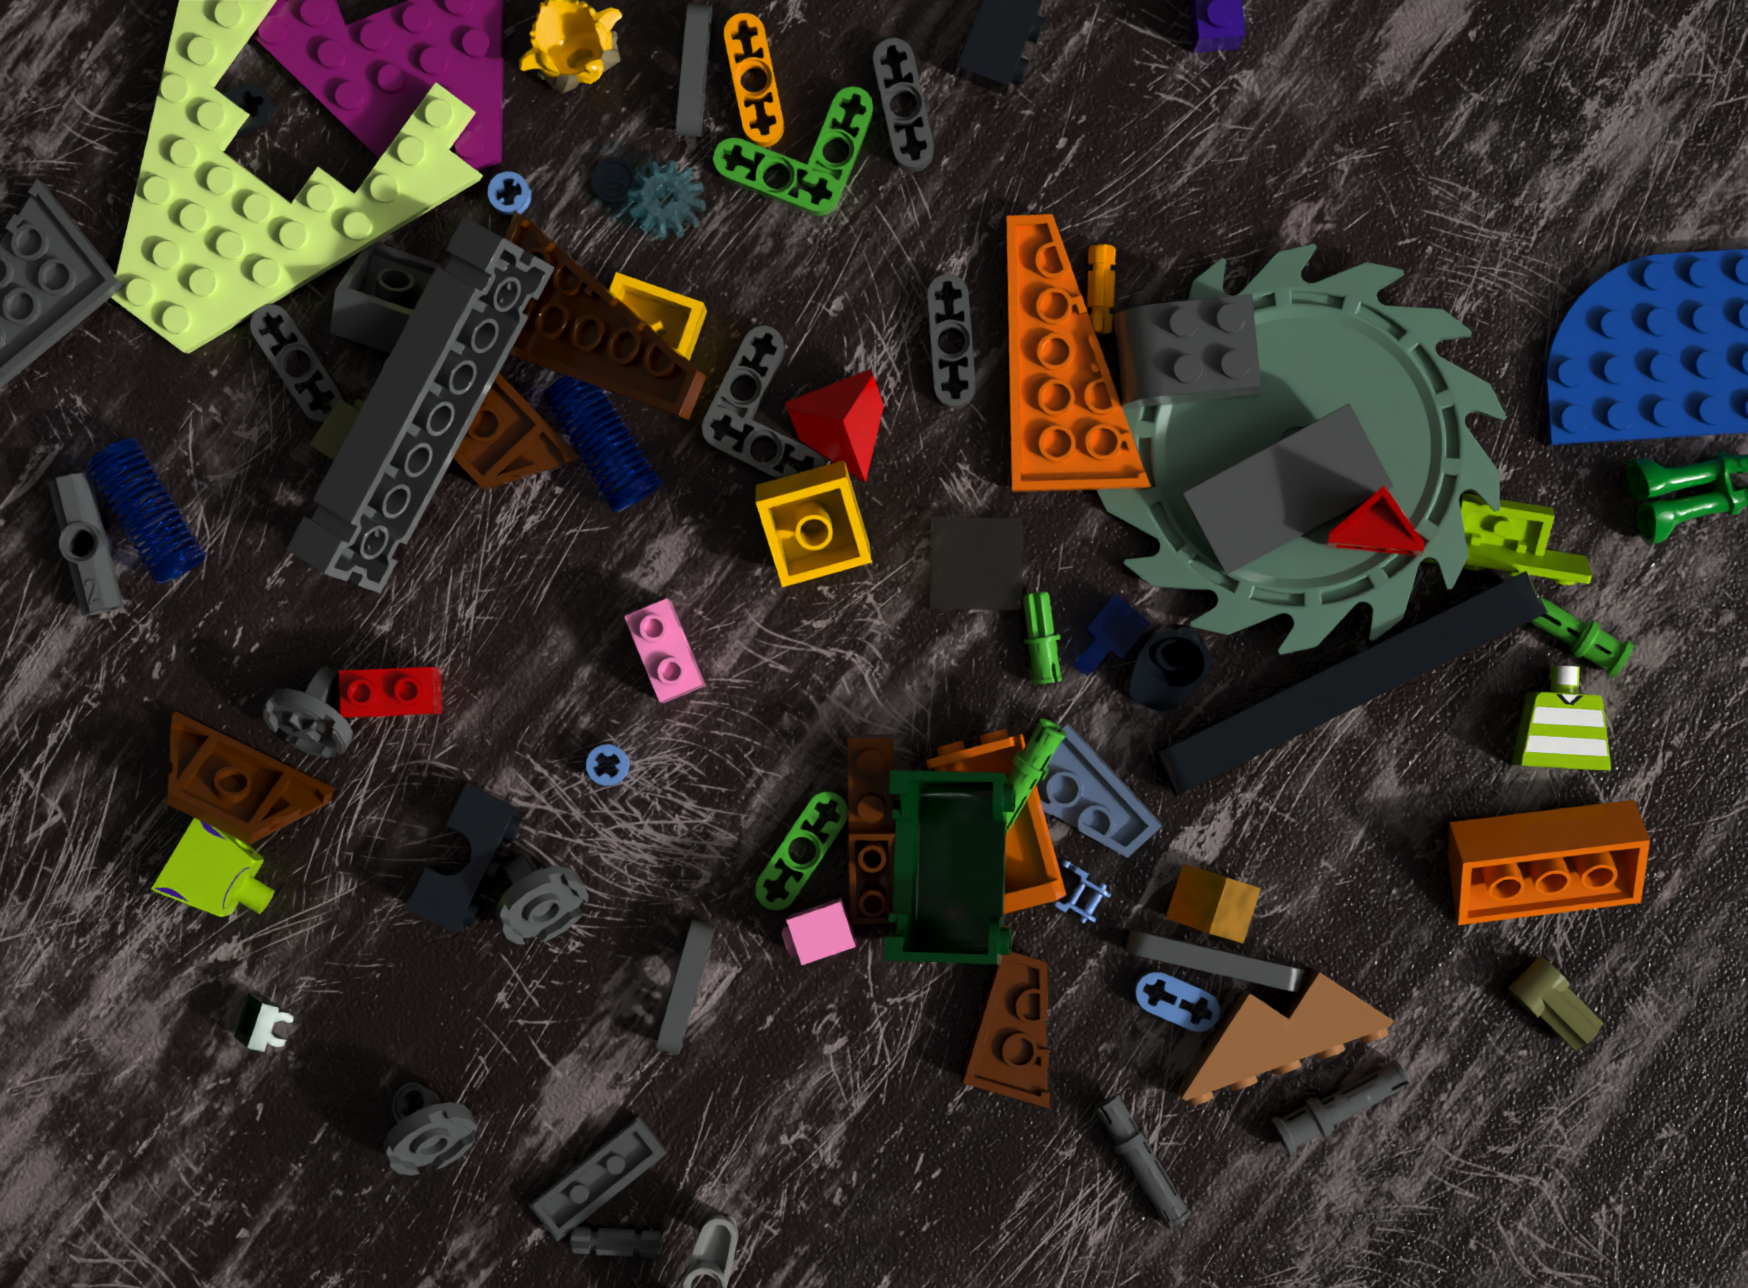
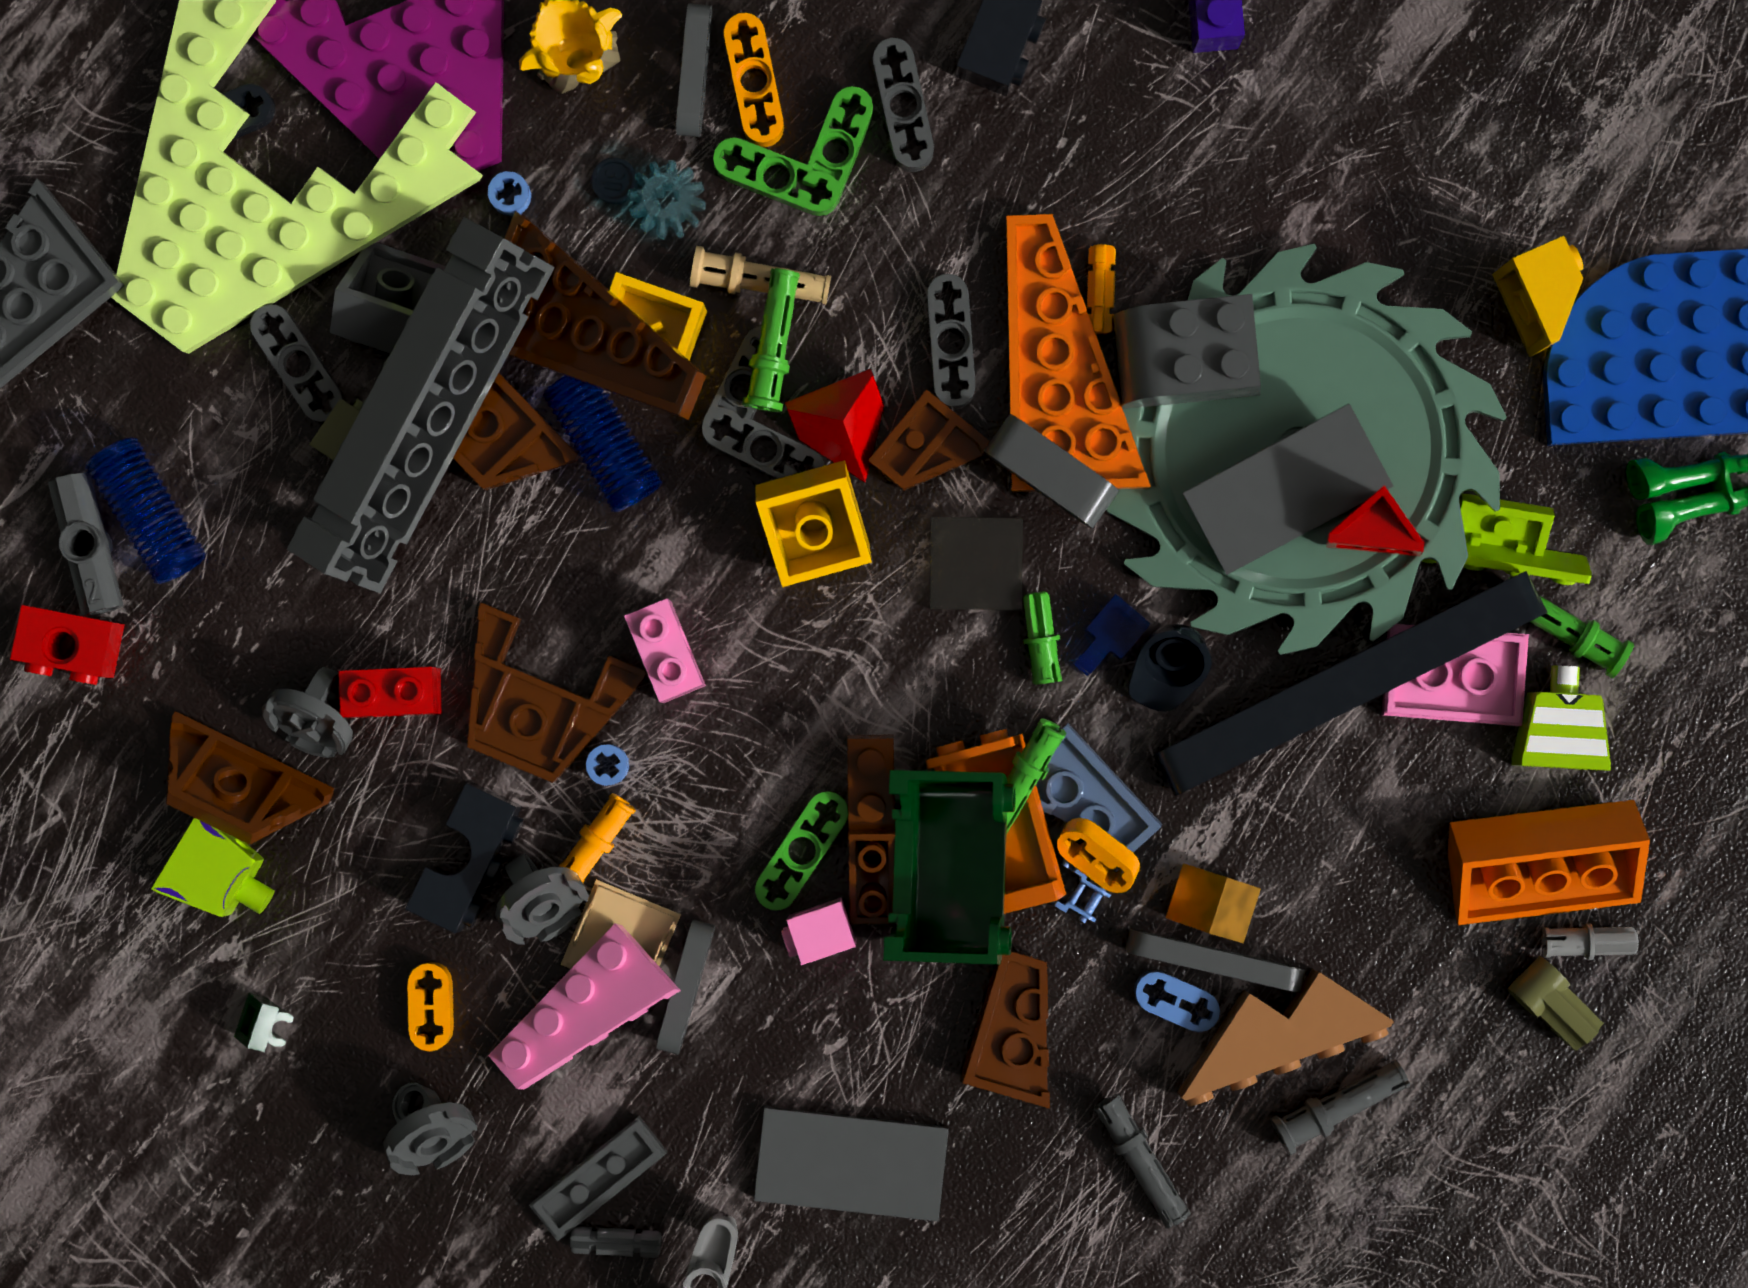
(39, 638): none -> red brick
(419, 1006): none -> light orange beam
(530, 719): none -> reddish brown wing
(596, 996): none -> bright pink wing
(598, 836): none -> light orange pin
(644, 920): none -> tan piece
(769, 363): none -> bright green pin
(815, 287): none -> tan pin
(851, 1163): none -> dark grey tile
(927, 444): none -> reddish brown wing
(1051, 471): none -> dark grey beam
(1098, 855): none -> light orange beam
(1472, 688): none -> bright pink tile
(1541, 291): none -> yellow slope
(1589, 941): none -> light grey axle

